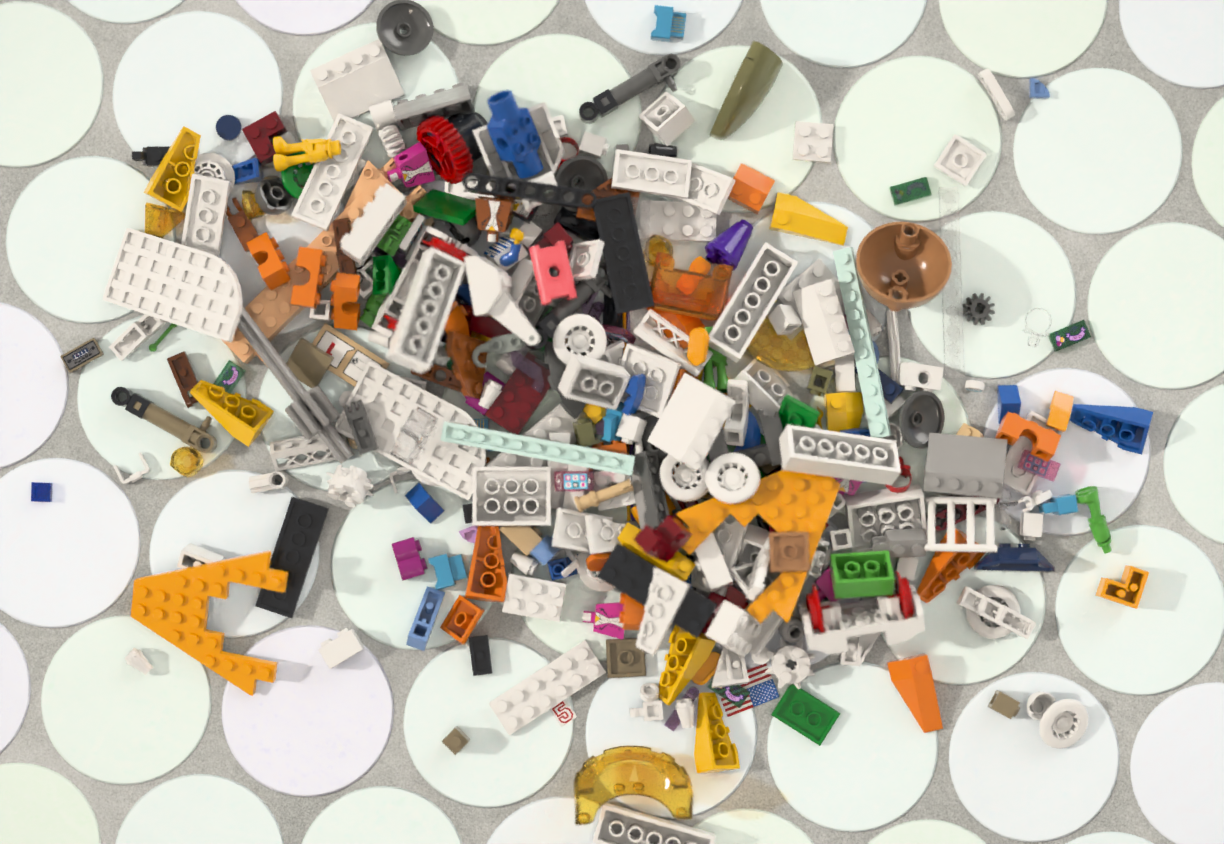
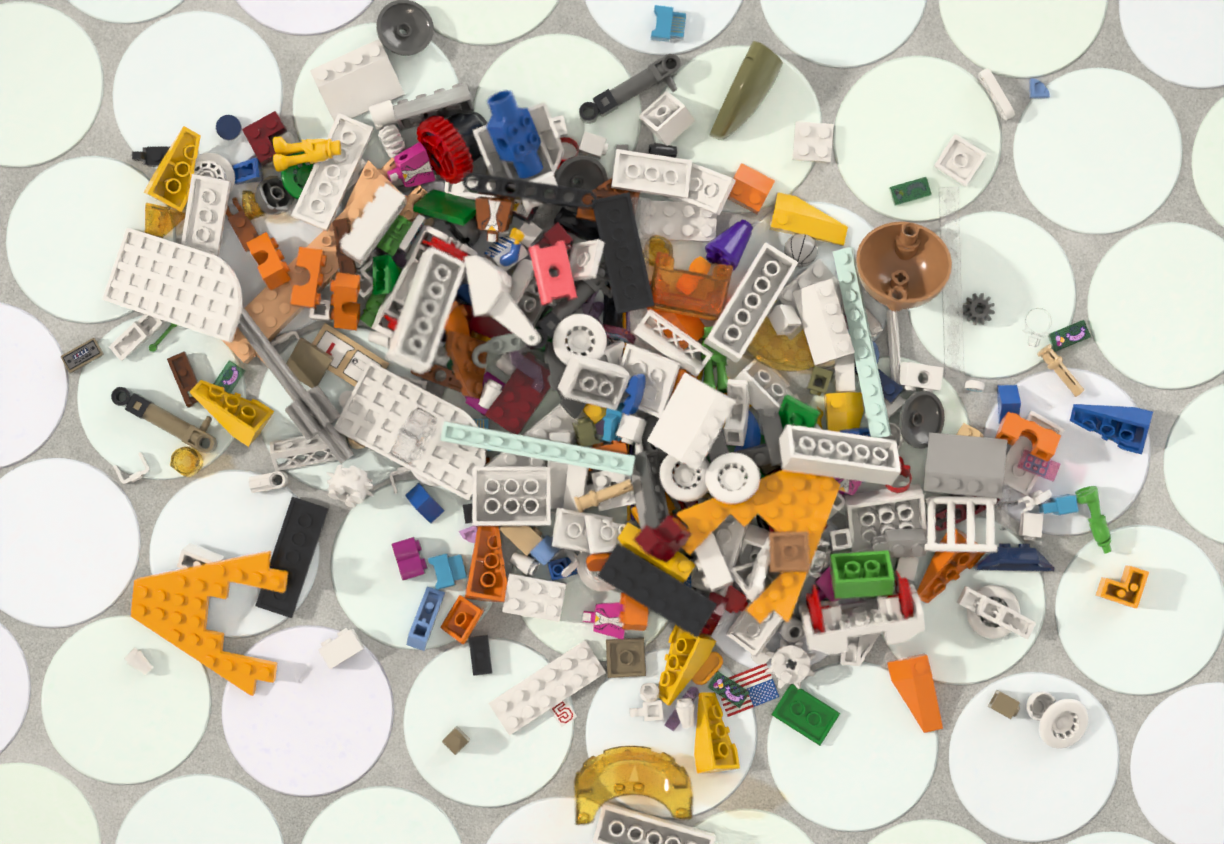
(41, 492): clear blue tile -> none
(284, 337): none -> white piece
(361, 428): dark grey hinge -> none
(574, 480): tile -> none
(663, 602): white wing -> none
(698, 346): light orange tile -> none
(730, 670): white wing -> none
(734, 629): white brick -> none
(801, 249): none -> light grey piece
(1055, 363): none -> tan pin
(1059, 411): light orange slope -> none

